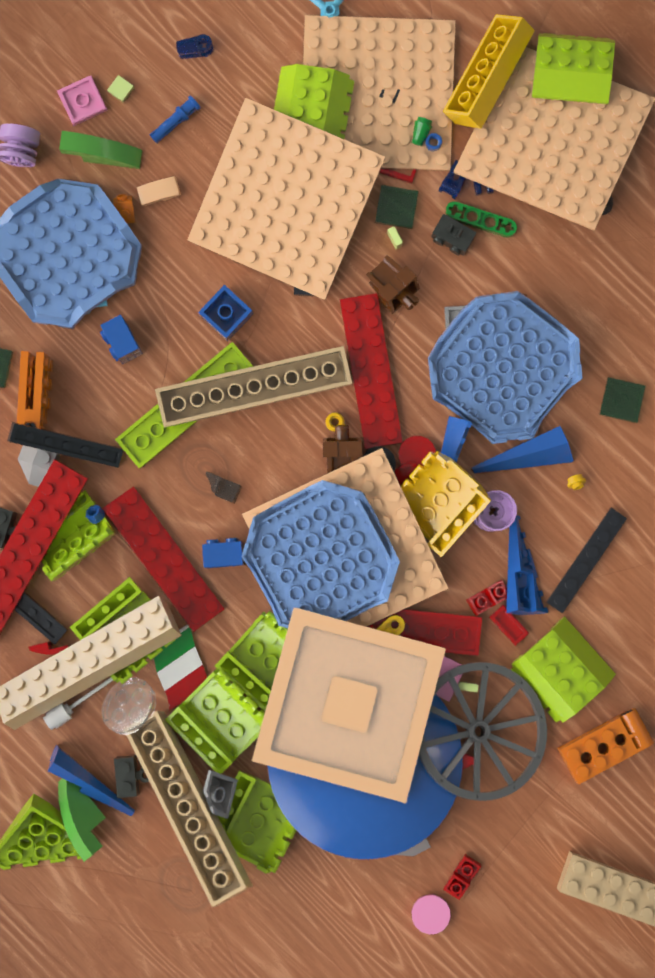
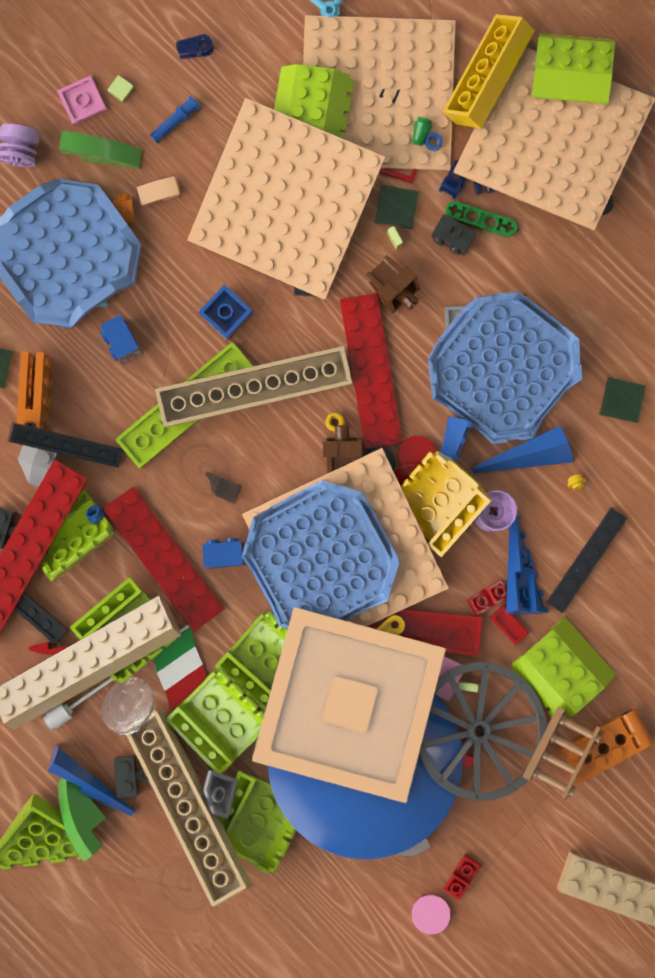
(542, 754): none -> medium nougat fence

